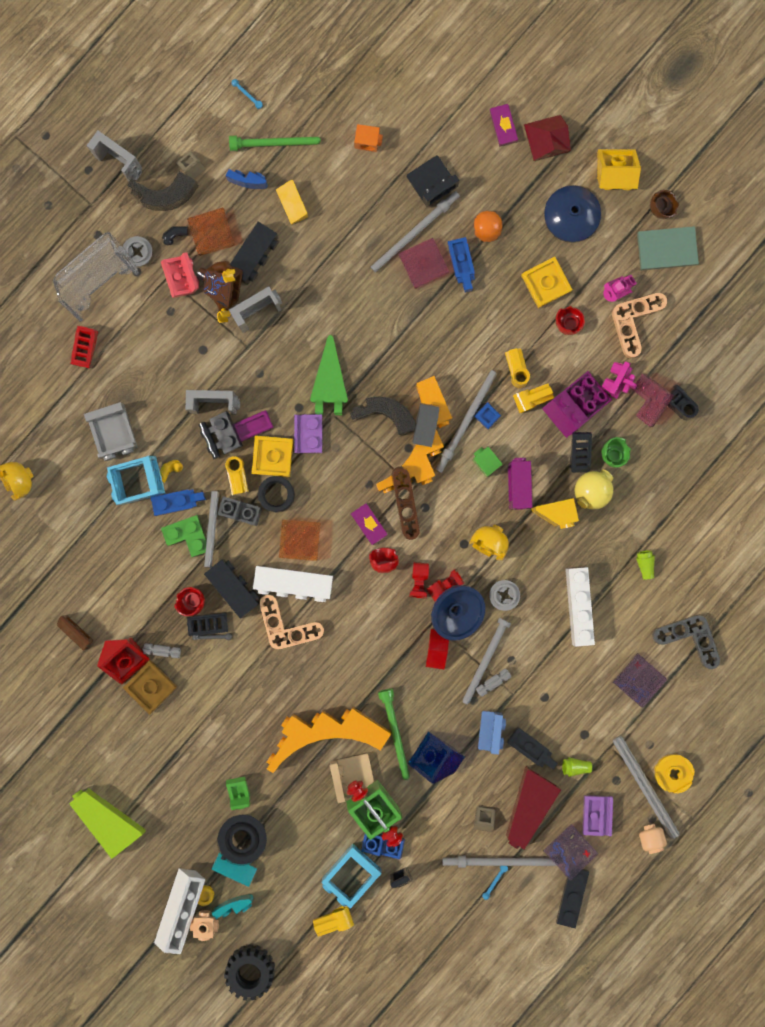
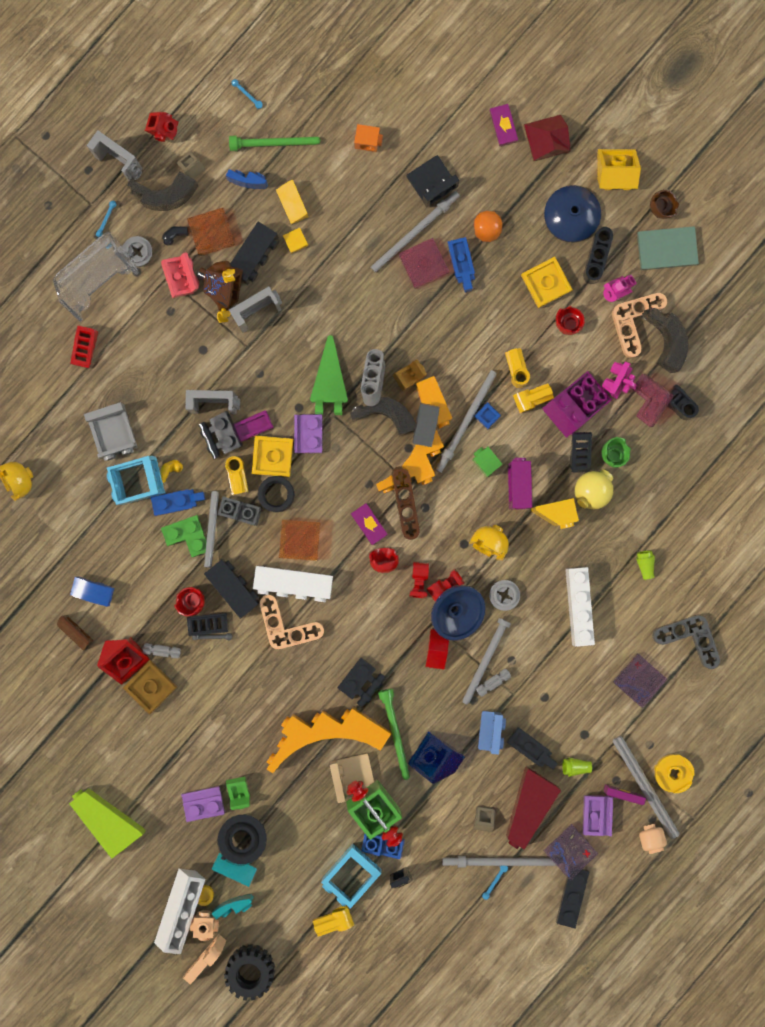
(92, 591): none -> blue slope
(112, 204): none -> dark azure hinge
(162, 126): none -> red brick
(203, 803): none -> medium lavender plate
(208, 957): none -> light nougat beam
(295, 240): none -> yellow tile
(357, 678): none -> black plate
(370, 384): none -> light grey beam
(410, 375): none -> pearl gold bracket
(598, 246): none -> black beam
(624, 795): none -> magenta tile
(674, 337): none -> clear smoke arch

